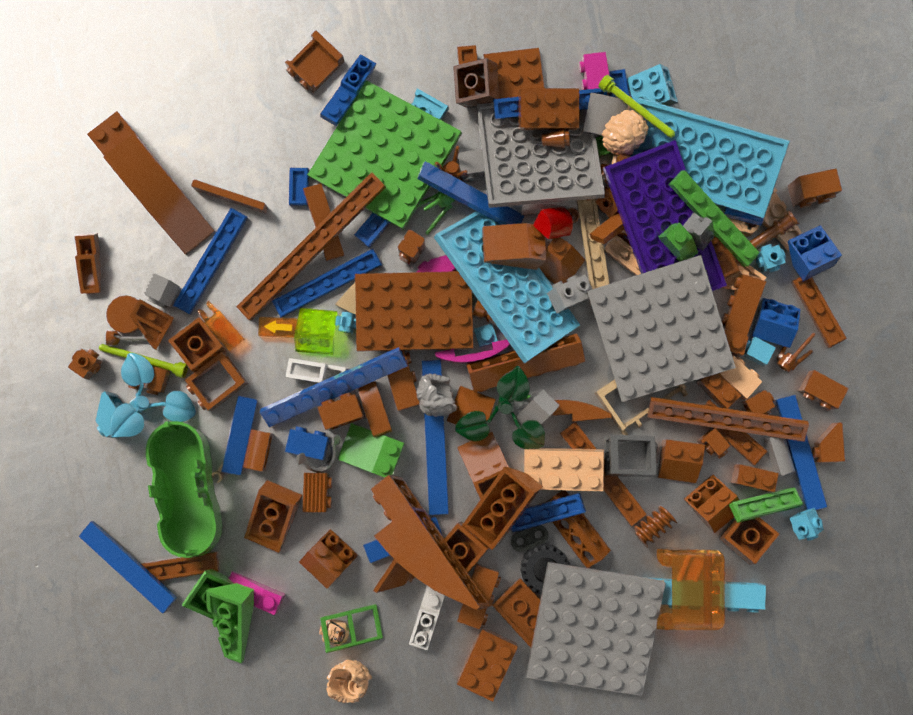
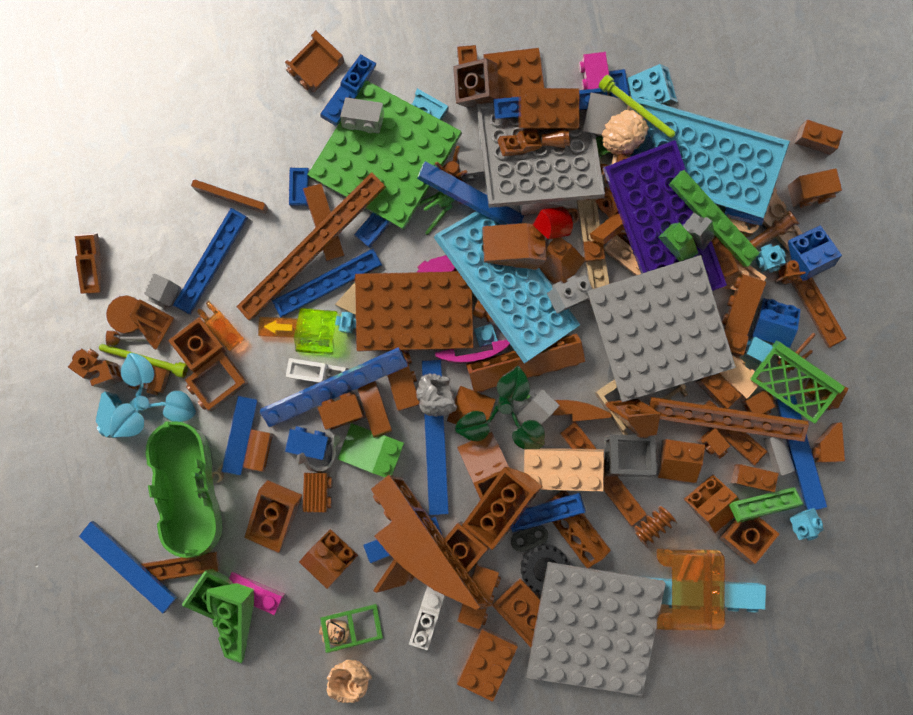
(109, 374): none -> dark orange hinge
(150, 182): dark orange slope -> none
(362, 115): none -> light grey brick
(411, 247): dark orange brick -> none
(521, 143): none -> dark orange slope
(593, 251): none -> dark orange plate
(636, 416): none -> dark orange slope
(789, 273): none -> dark orange hinge
(810, 372): none -> bright green fence
(818, 137): none -> dark orange brick

